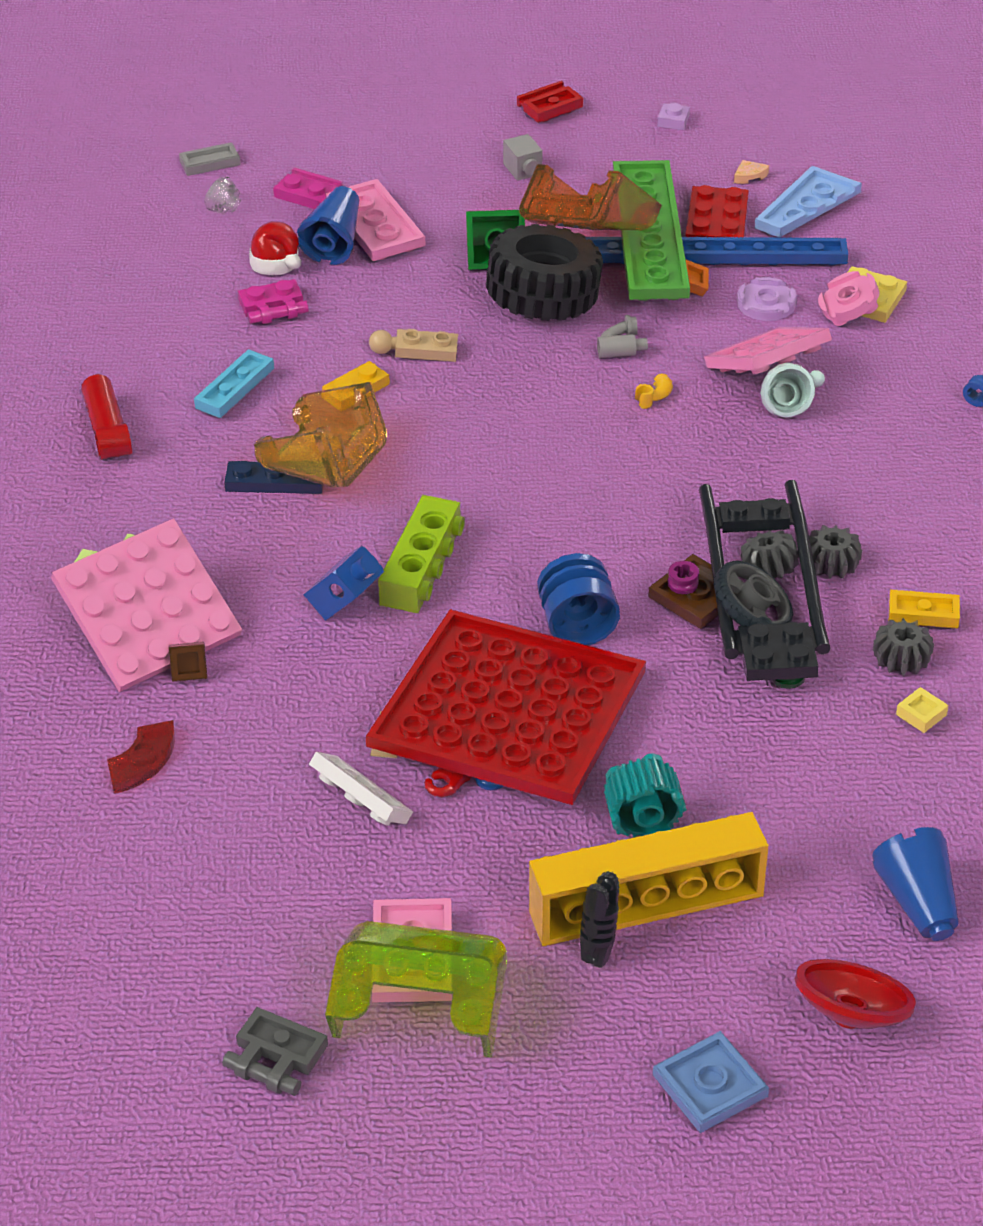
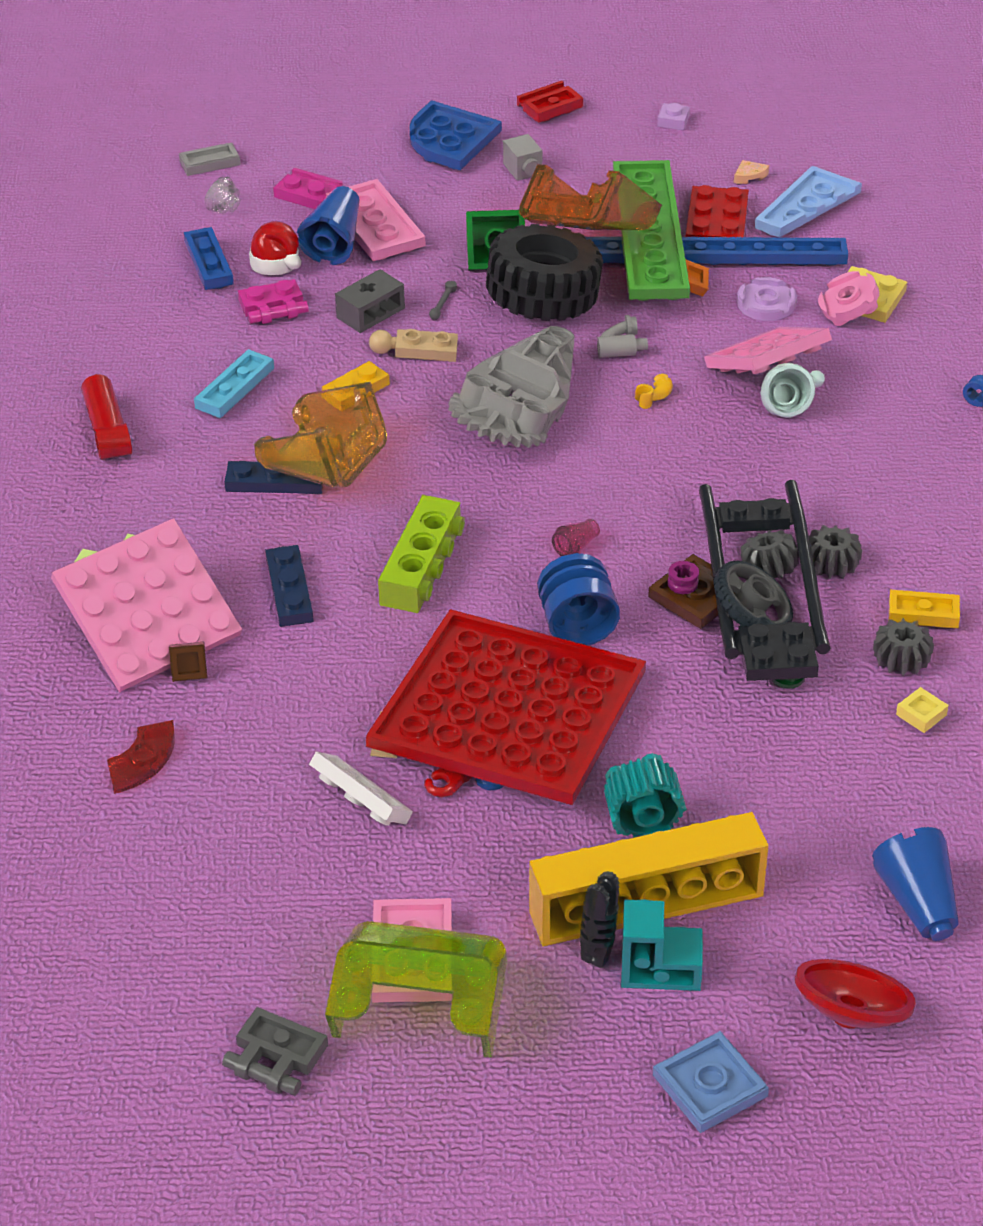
(208, 258): none -> blue plate
(289, 585): none -> dark blue plate
(352, 573): blue torso -> none
(370, 300): none -> dark grey brick
(450, 286): none -> dark grey hinge
(451, 134): none -> blue plate
(536, 376): none -> light grey connector
(574, 537): none -> clear pink cone
(659, 954): none -> teal brick

